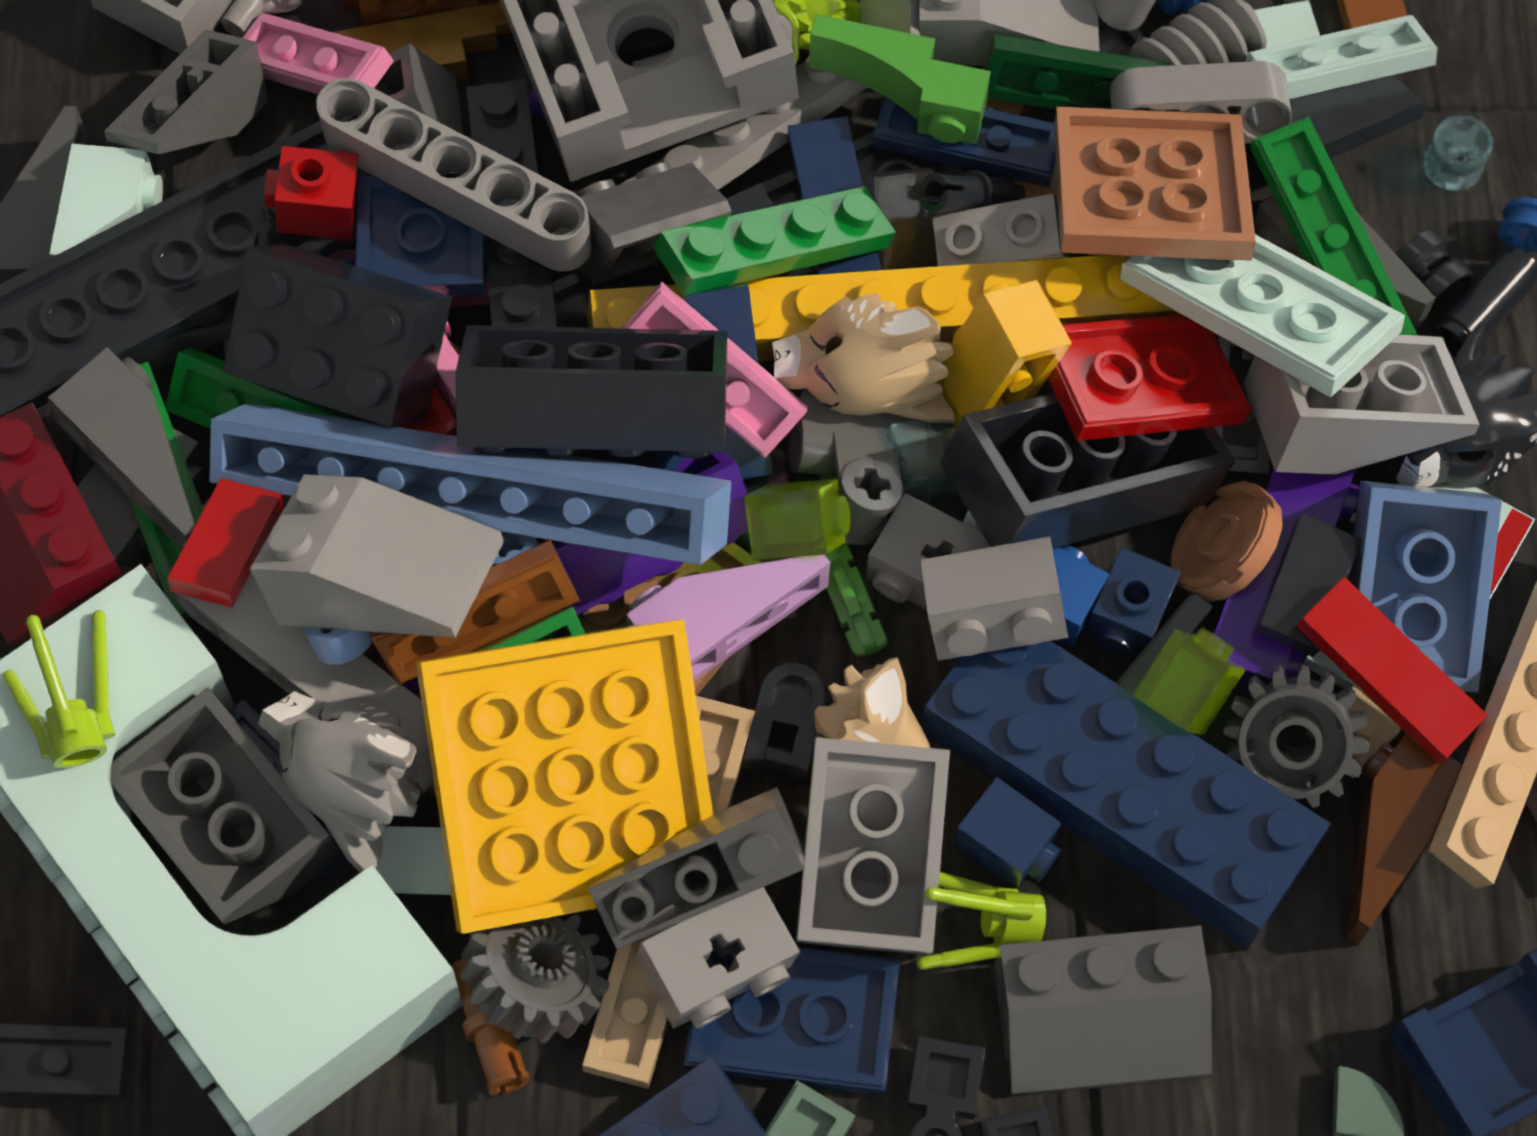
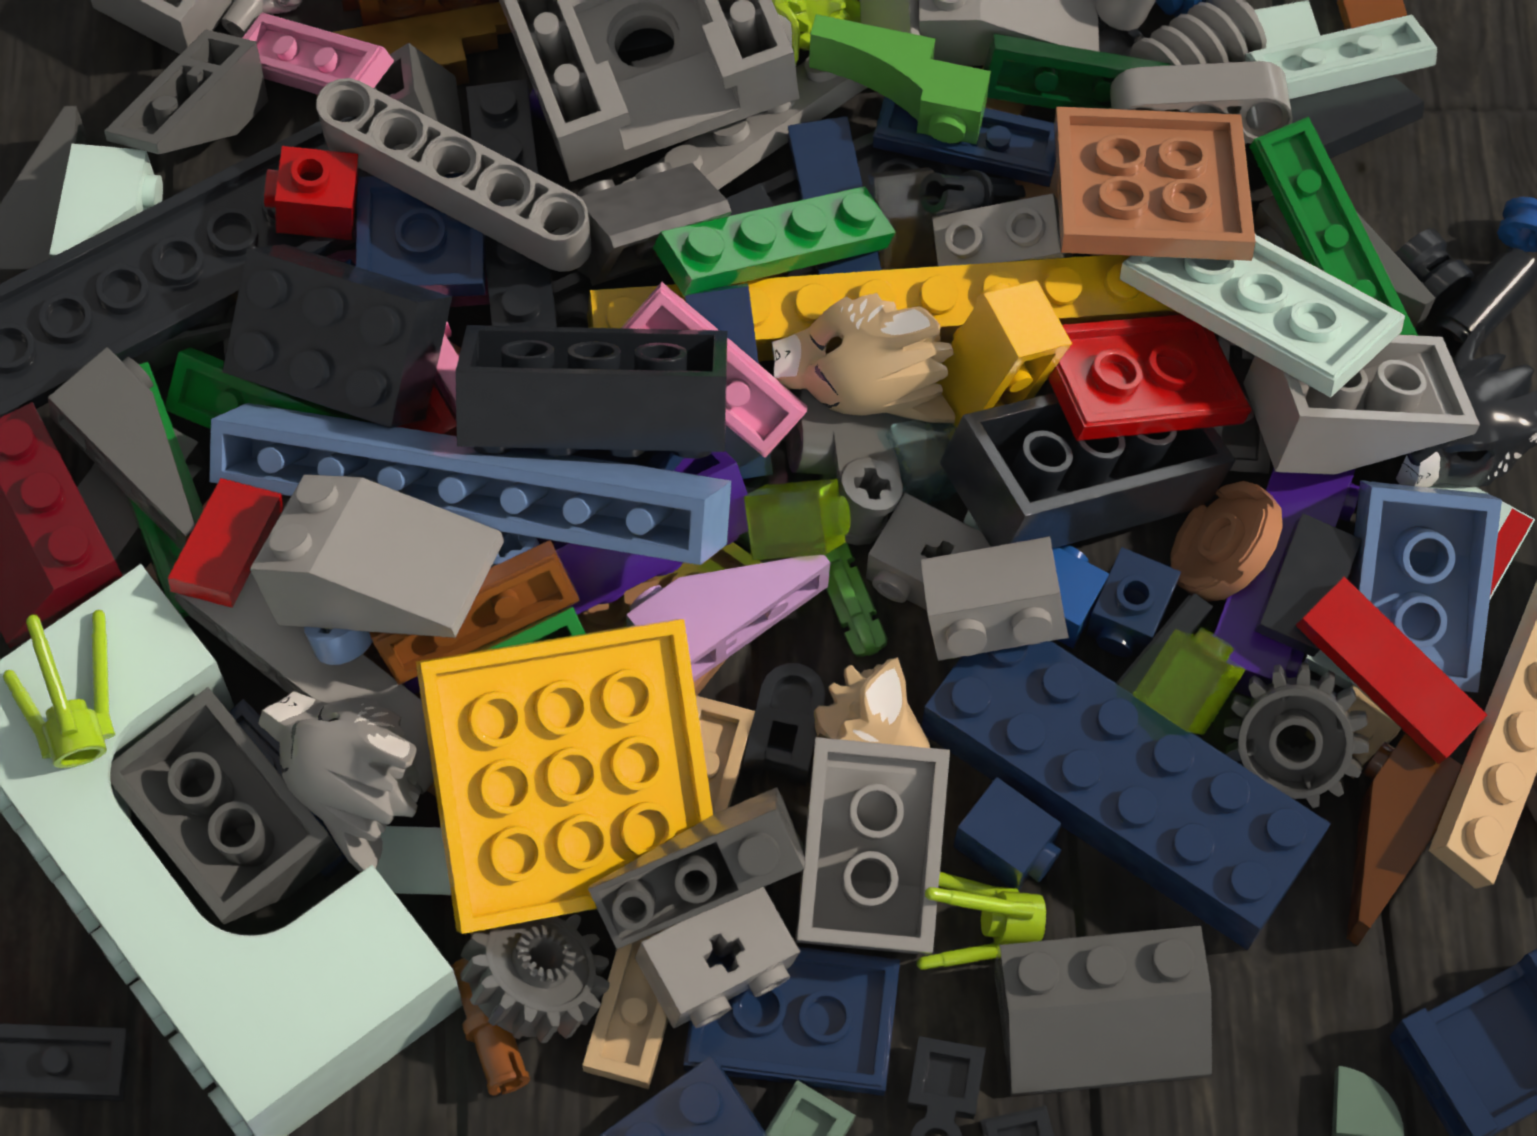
(1458, 137): clear light blue wheel -> none

